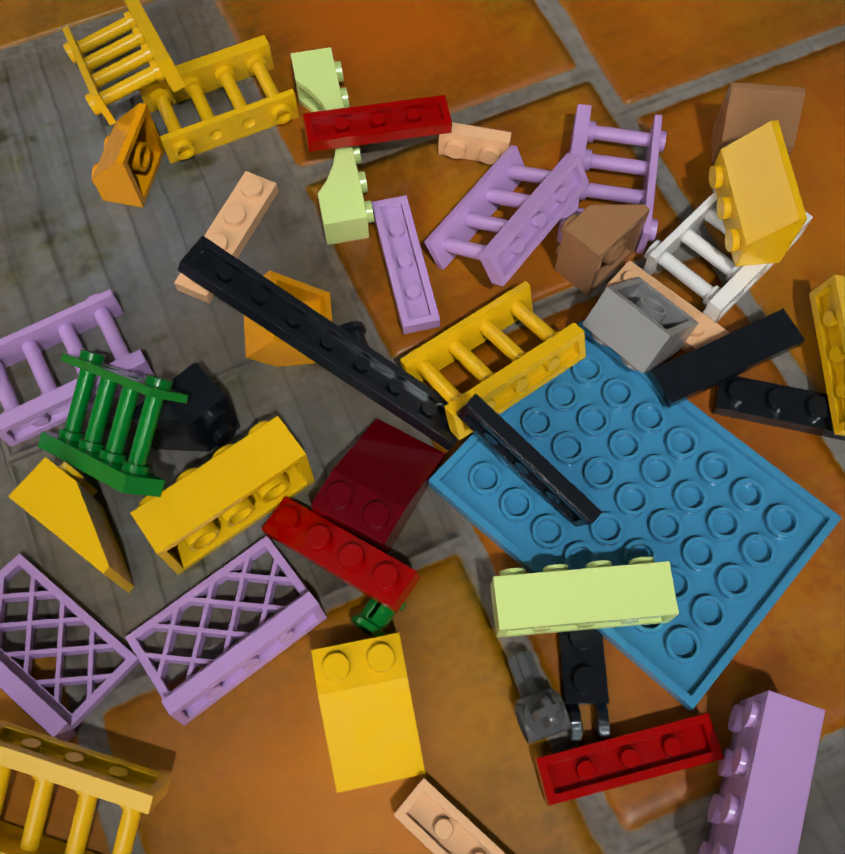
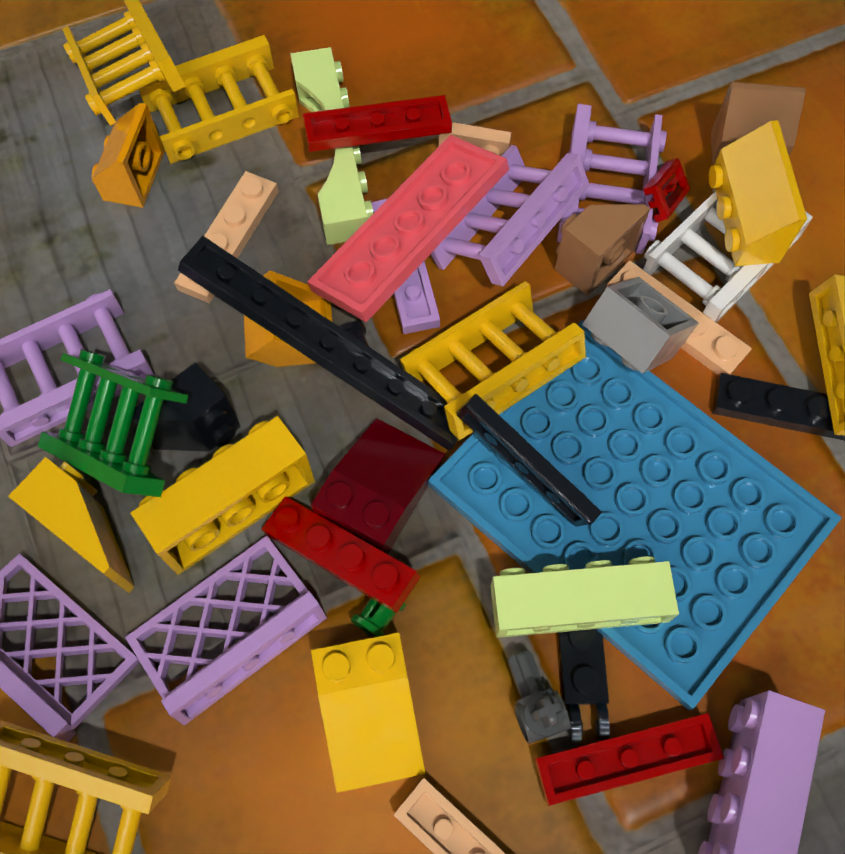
(408, 227): none -> coral plate
(663, 183): none -> red tile
(725, 358): black tile -> none

